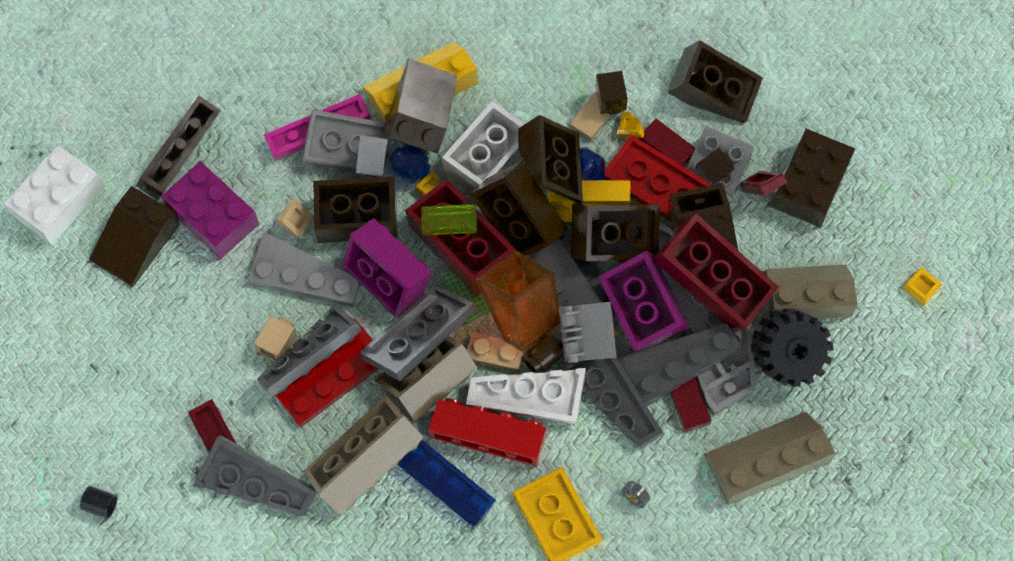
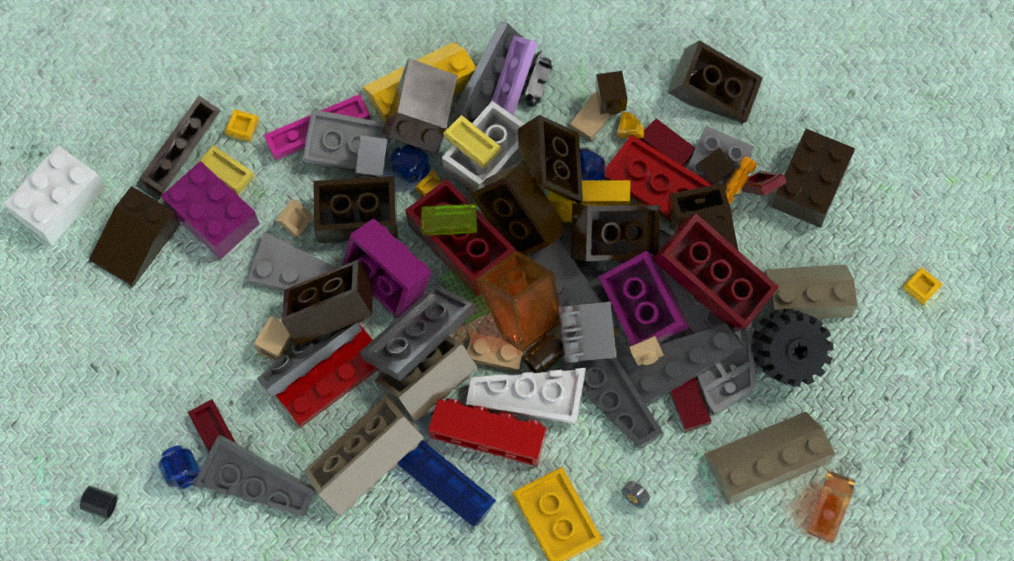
(178, 467): none -> clear blue head
(227, 169): none -> light yellow tile
(242, 125): none -> yellow tile
(327, 302): none -> dark brown brick
(472, 142): none -> light yellow tile
(484, 79): none -> dark grey wing
(514, 73): none -> lavender plate
(538, 71): none -> hinge
(646, 351): none -> tan plate
(739, 178): none -> light orange axle
(831, 506): none -> clear orange slope

